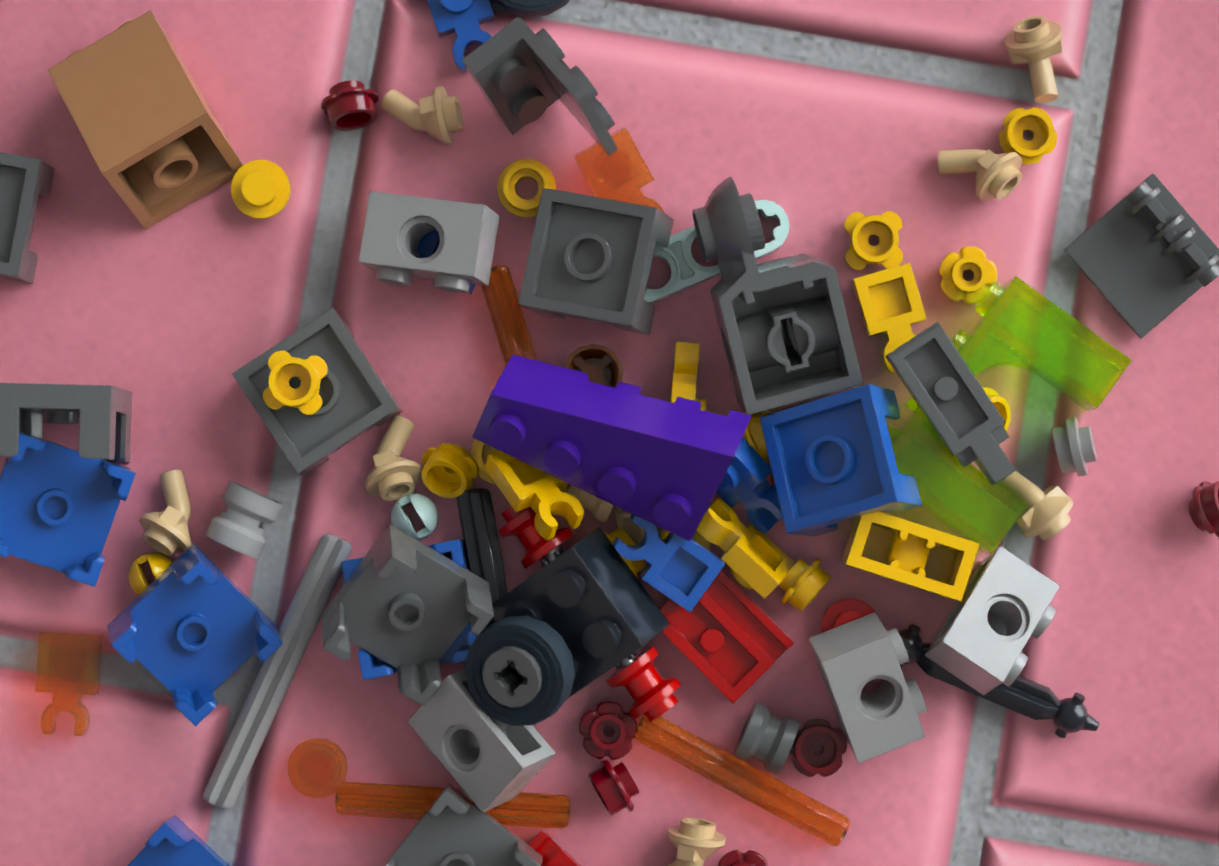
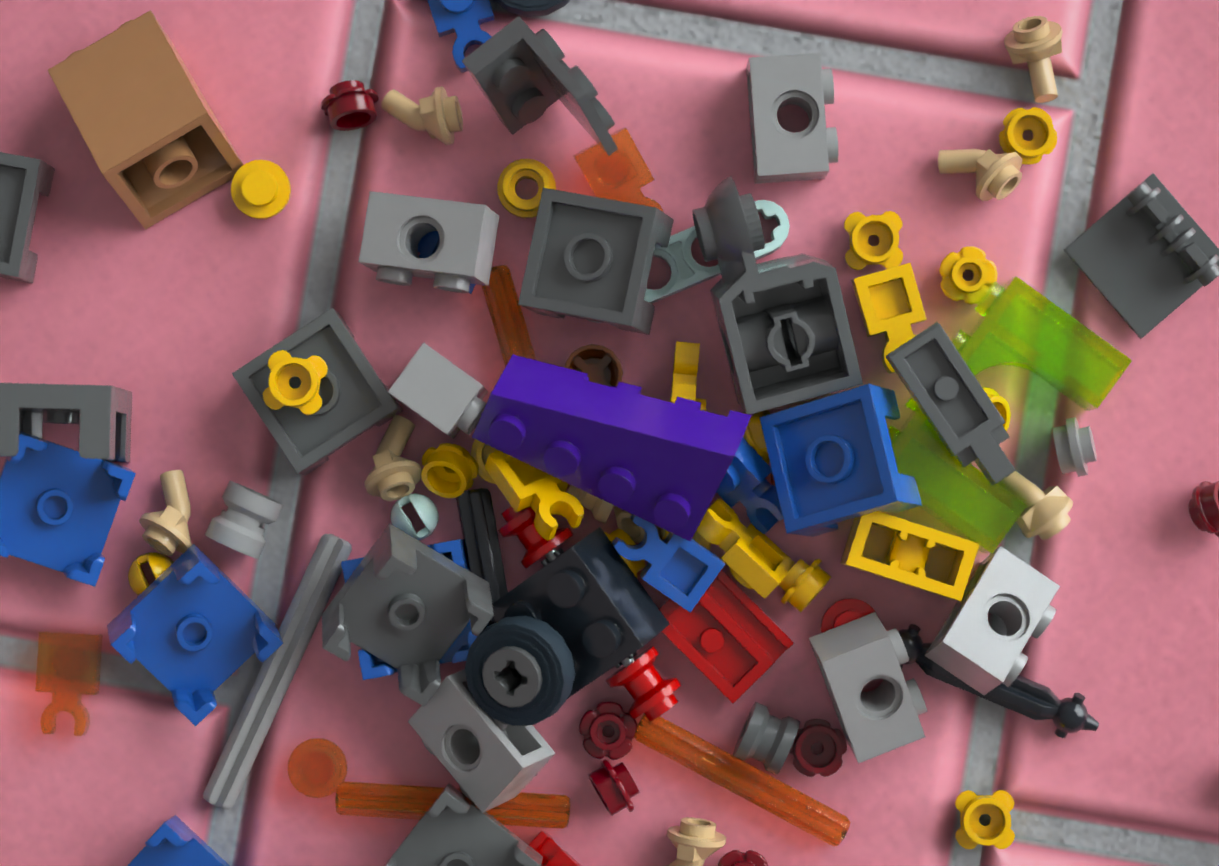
(440, 392): none -> light grey brick
(782, 82): none -> light grey brick
(998, 830): none -> yellow plate

